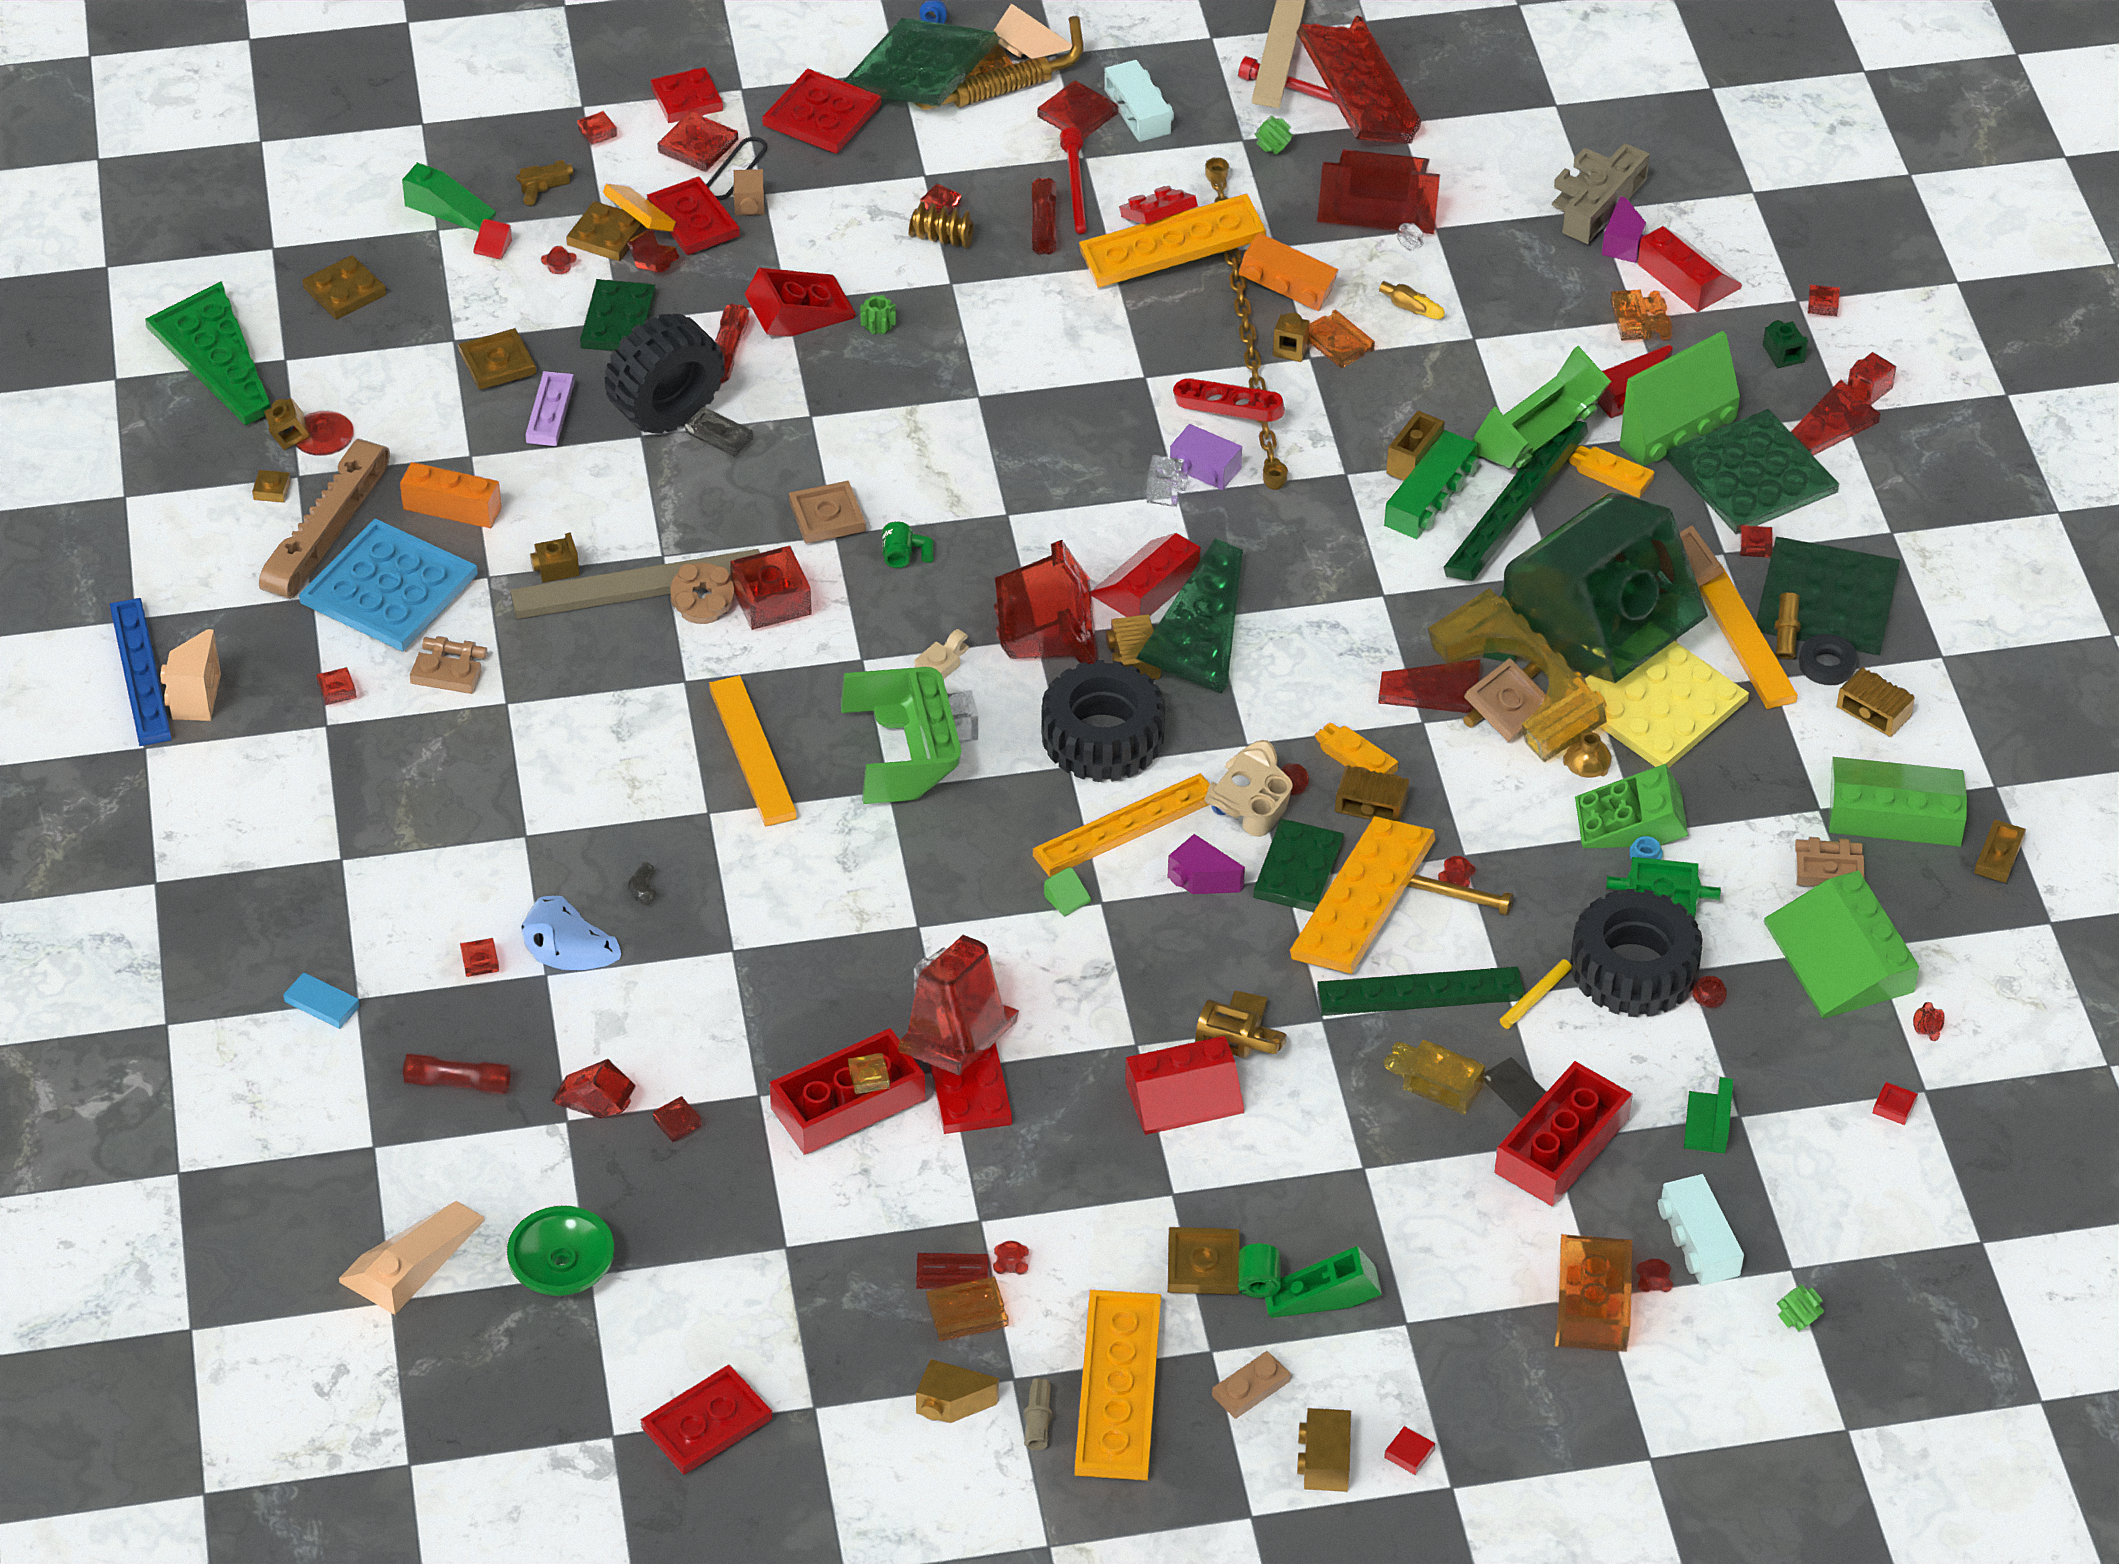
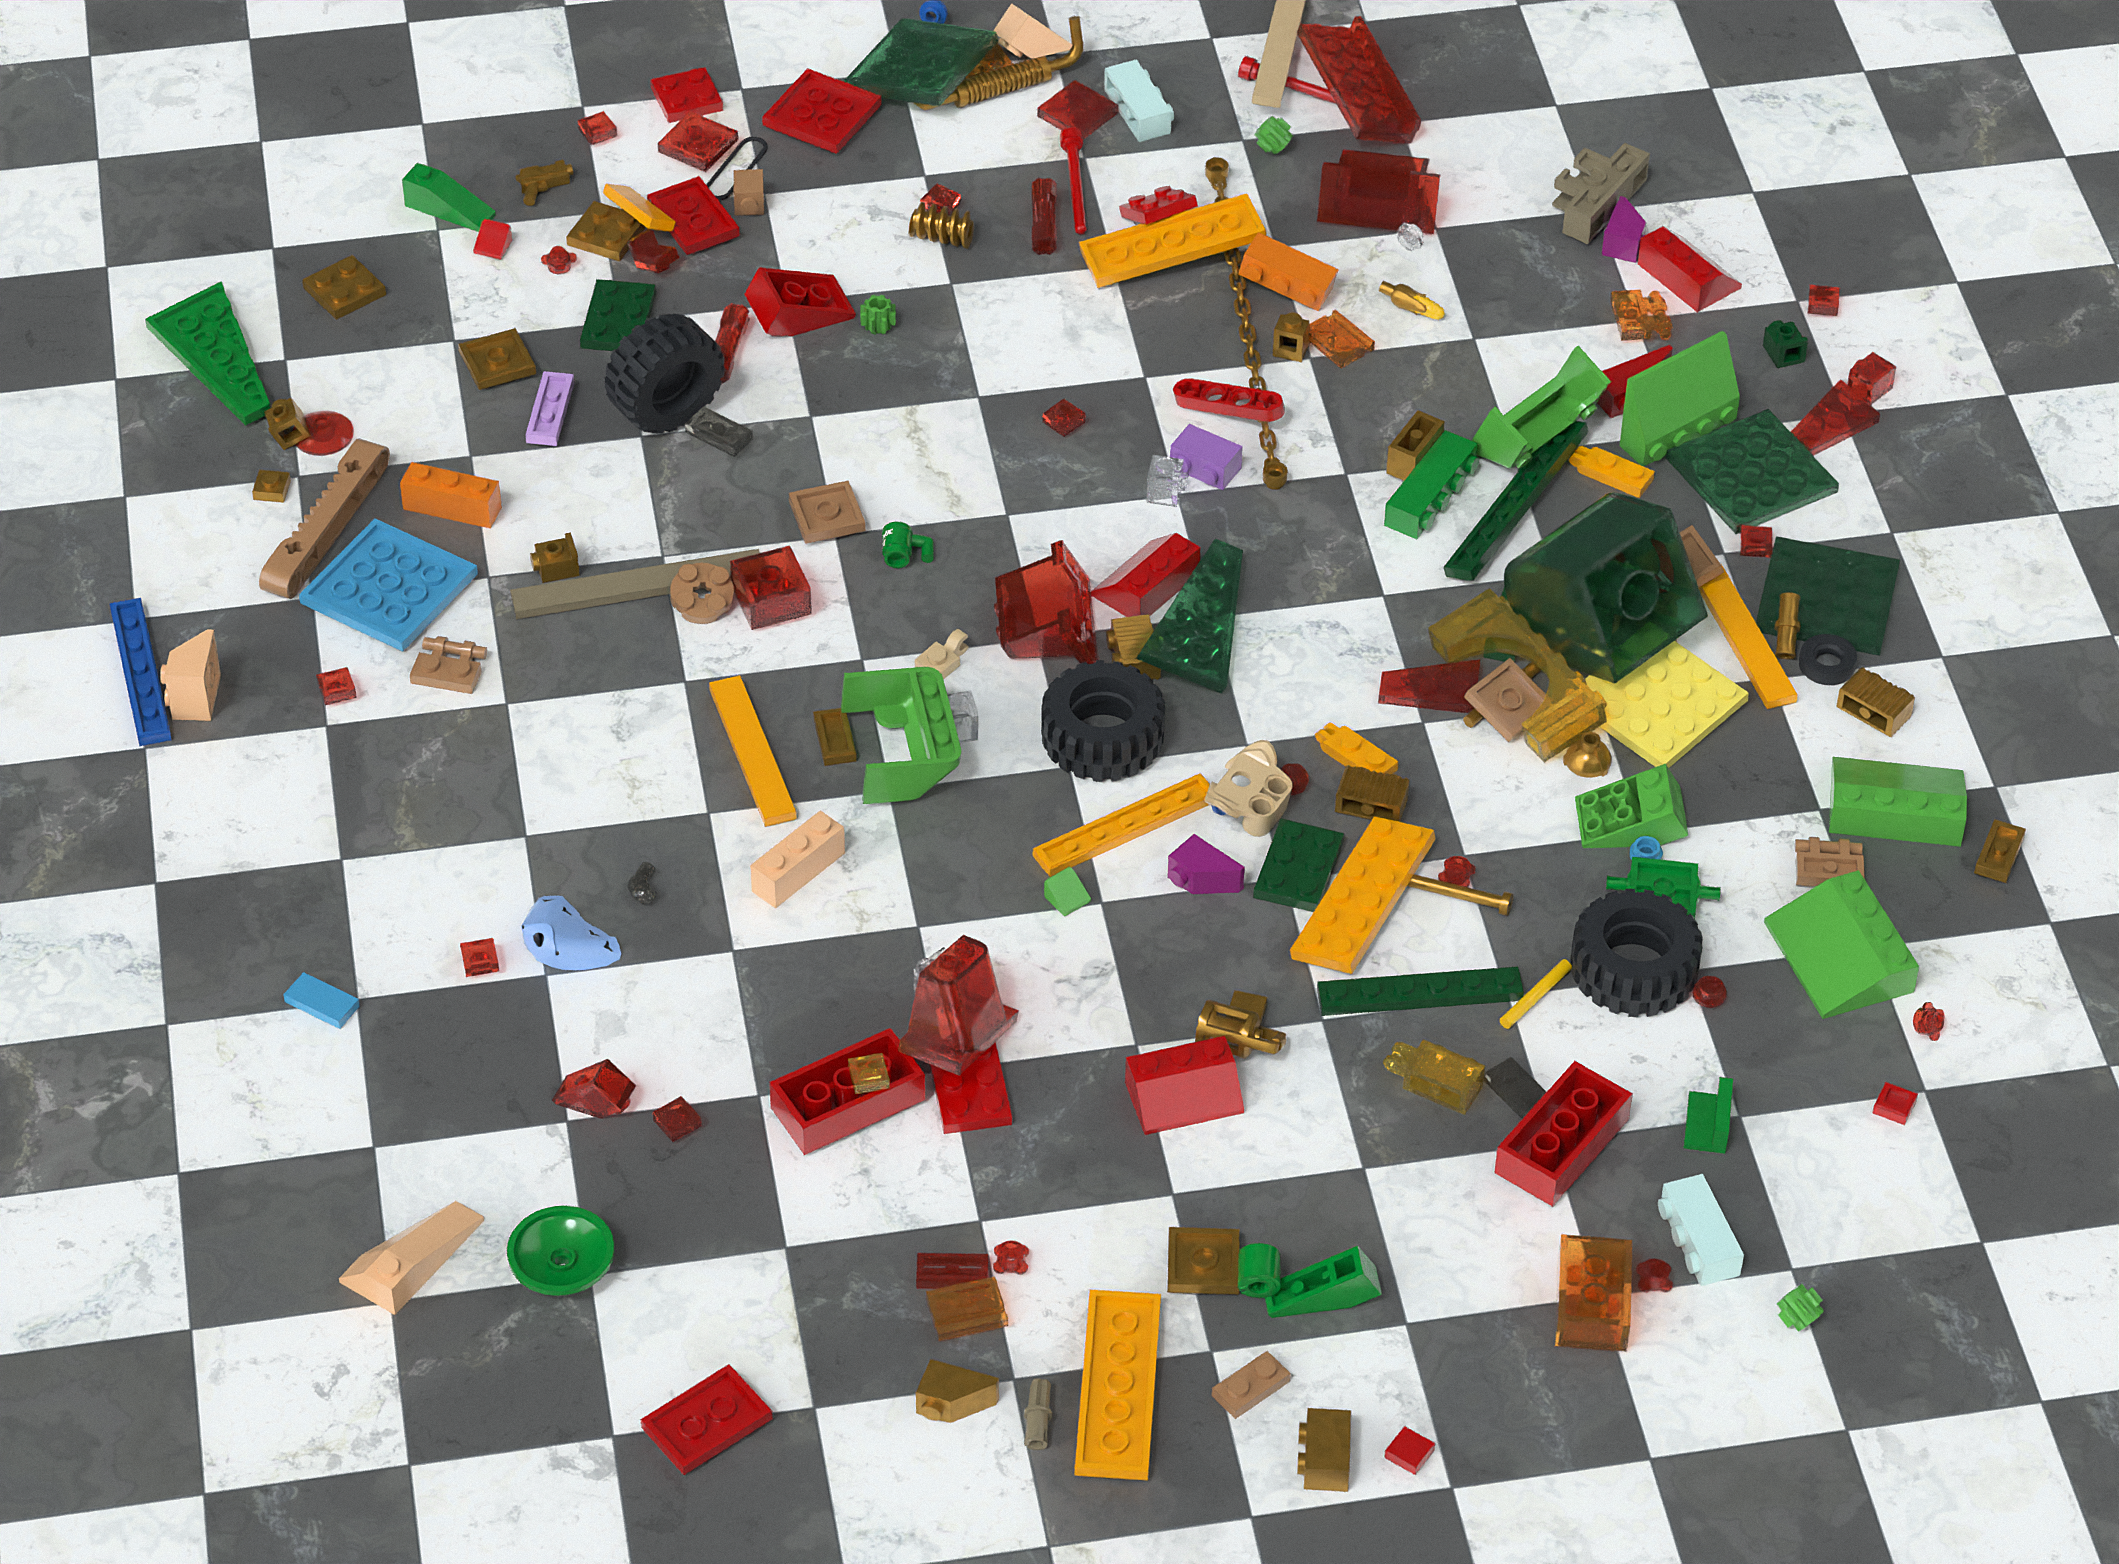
(431, 1070): clear red axle -> none
(797, 859): none -> light nougat brick
(834, 736): none -> pearl gold tile
(1064, 417): none -> clear red plate

